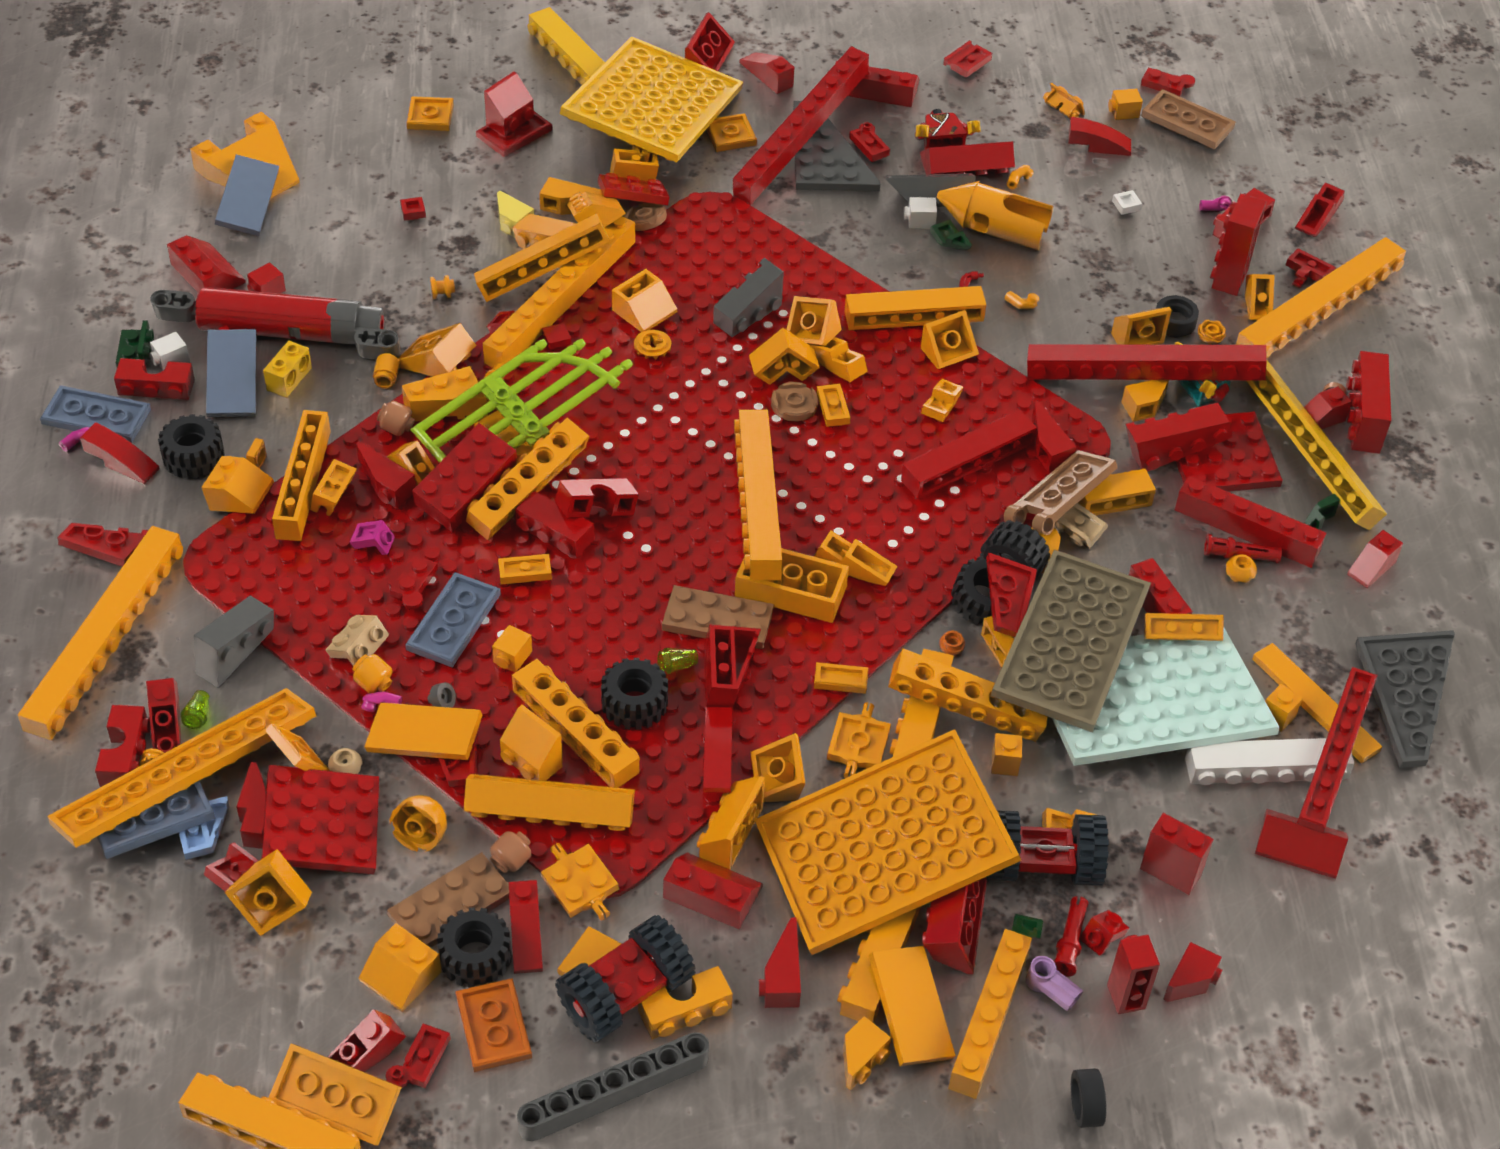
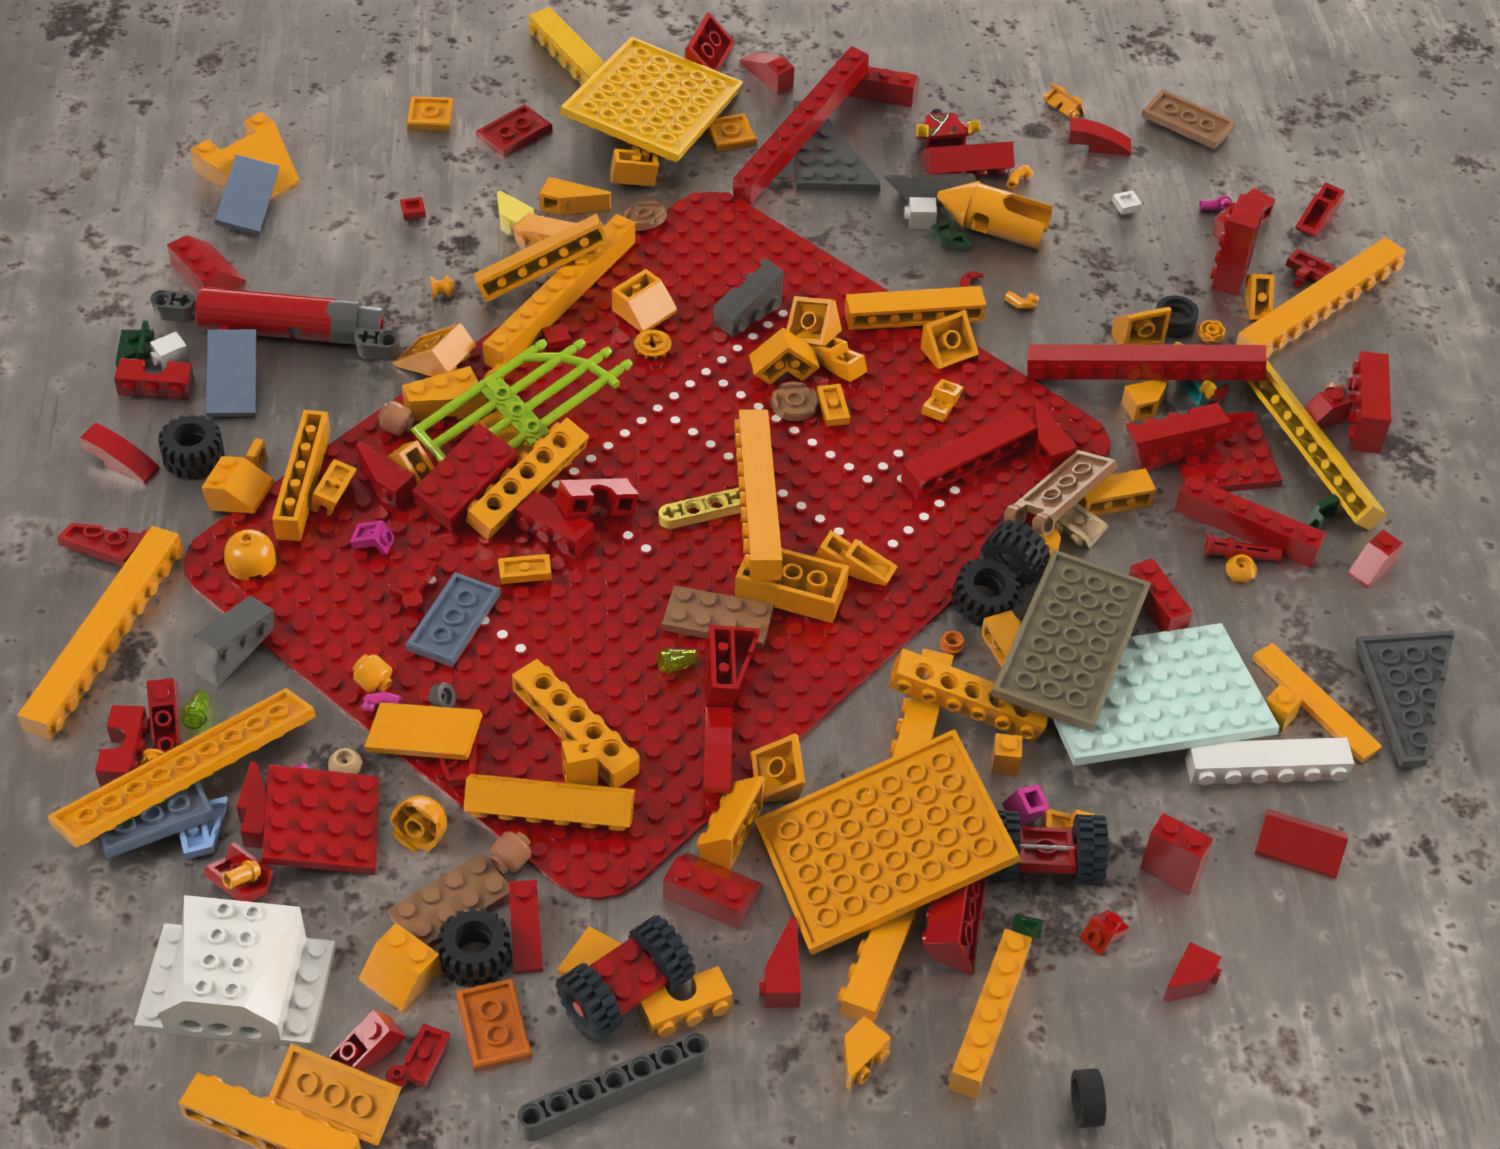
(72, 439): dark pink arm -> none
(81, 408): sand blue tile -> none
(237, 975): none -> white wedge
(246, 872): none -> light orange pin
(249, 554): none -> light orange cylinder
(266, 279): red brick -> none
(269, 893): light orange slope -> none
(287, 369): yellow brick -> none
(295, 749): light orange tile -> none
(359, 637): tan bracket -> none
(386, 370): light orange brick -> none
(499, 319): red plate -> none
(508, 104): slope -> none
(512, 648): light orange brick -> none
(531, 746): light orange slope -> none
(578, 766): none -> light orange hinge
(580, 881): light orange plate -> none
(589, 204): light orange slope -> none
(633, 189): red plate -> none
(634, 710): black tyre -> none
(703, 504): none -> light yellow beam
(841, 678): light orange tile -> none
(858, 740): light orange plate -> none
(869, 142): red hinge -> none
(911, 1005): light orange tile -> none
(967, 59): red plate -> none
(1009, 592): red wing -> none
(1028, 802): none -> dark pink brick
(1053, 983): lavender piece -> none
(1068, 946): red pin -> none
(1125, 104): light orange brick -> none
(1133, 973): red brick -> none
(1160, 80): red hinge -> none
(1183, 626): light orange tile -> none
(1337, 750): red tile -> none

